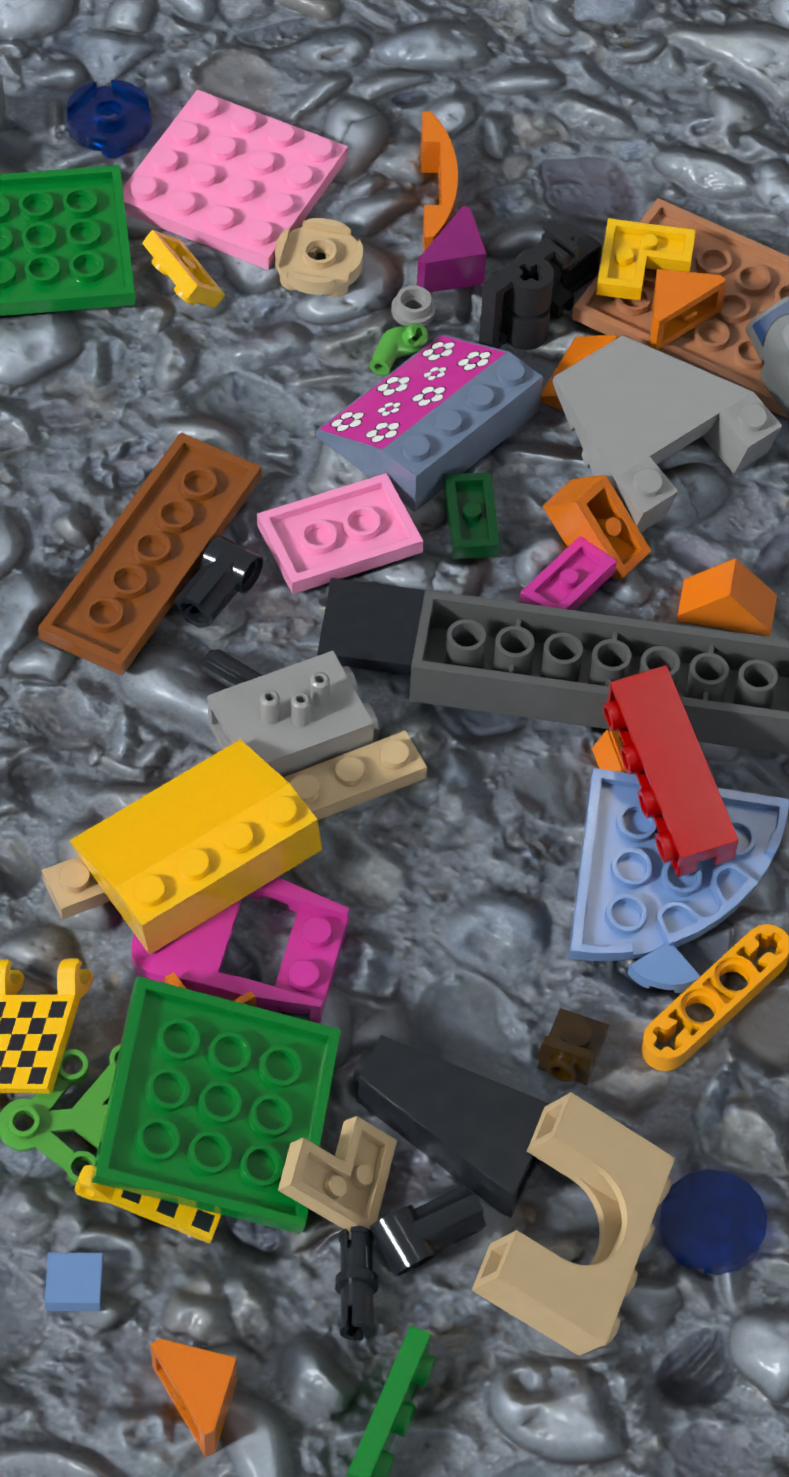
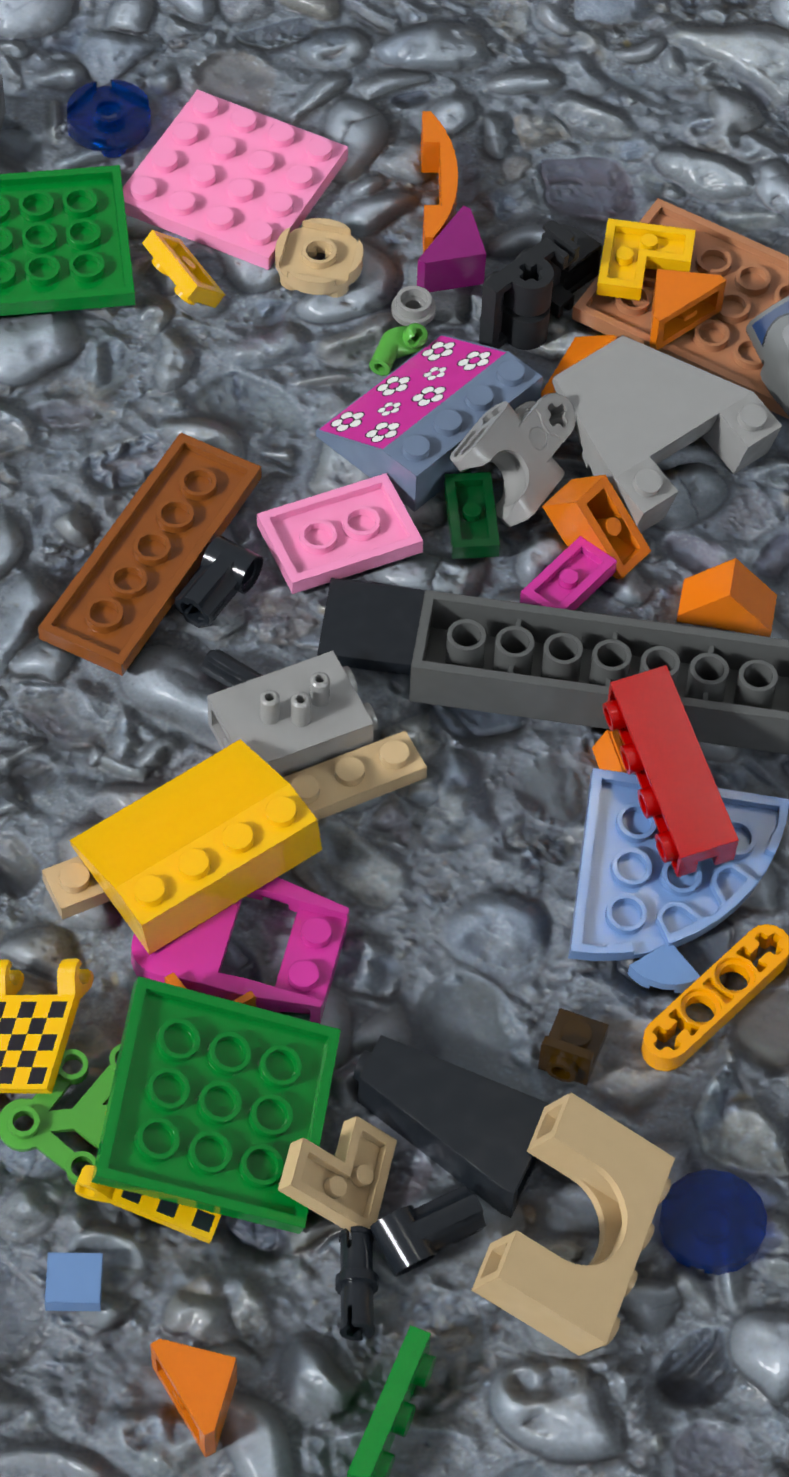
(522, 449): none -> light grey piece

